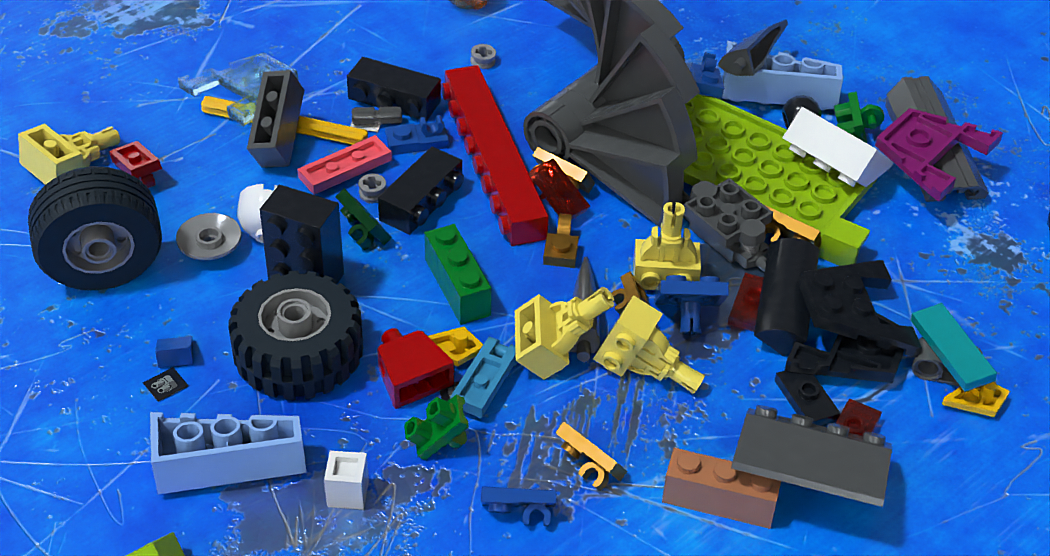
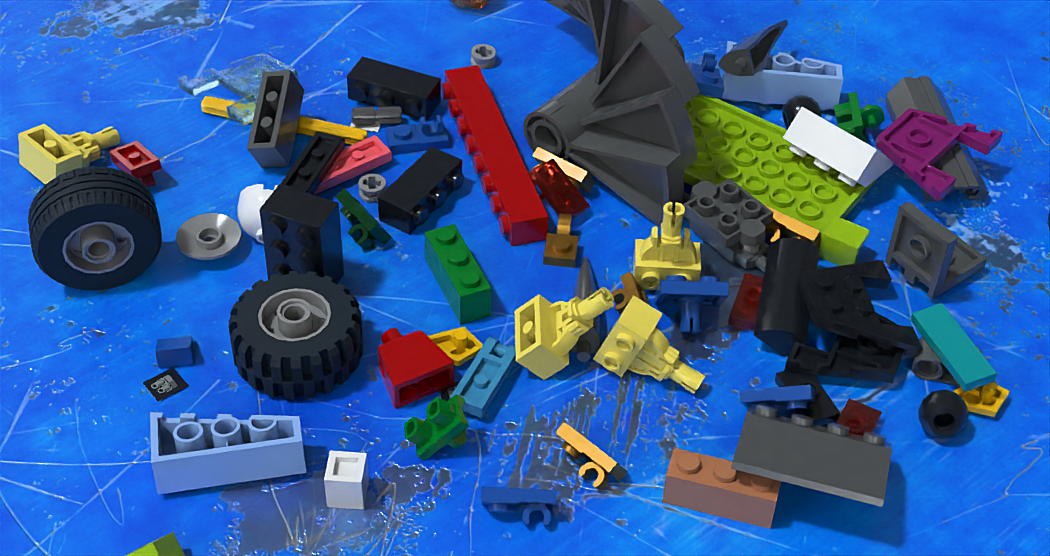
(314, 162): none -> black tile
(793, 397): none -> blue plate
(930, 252): none -> dark grey bracket
(943, 414): none -> black piece

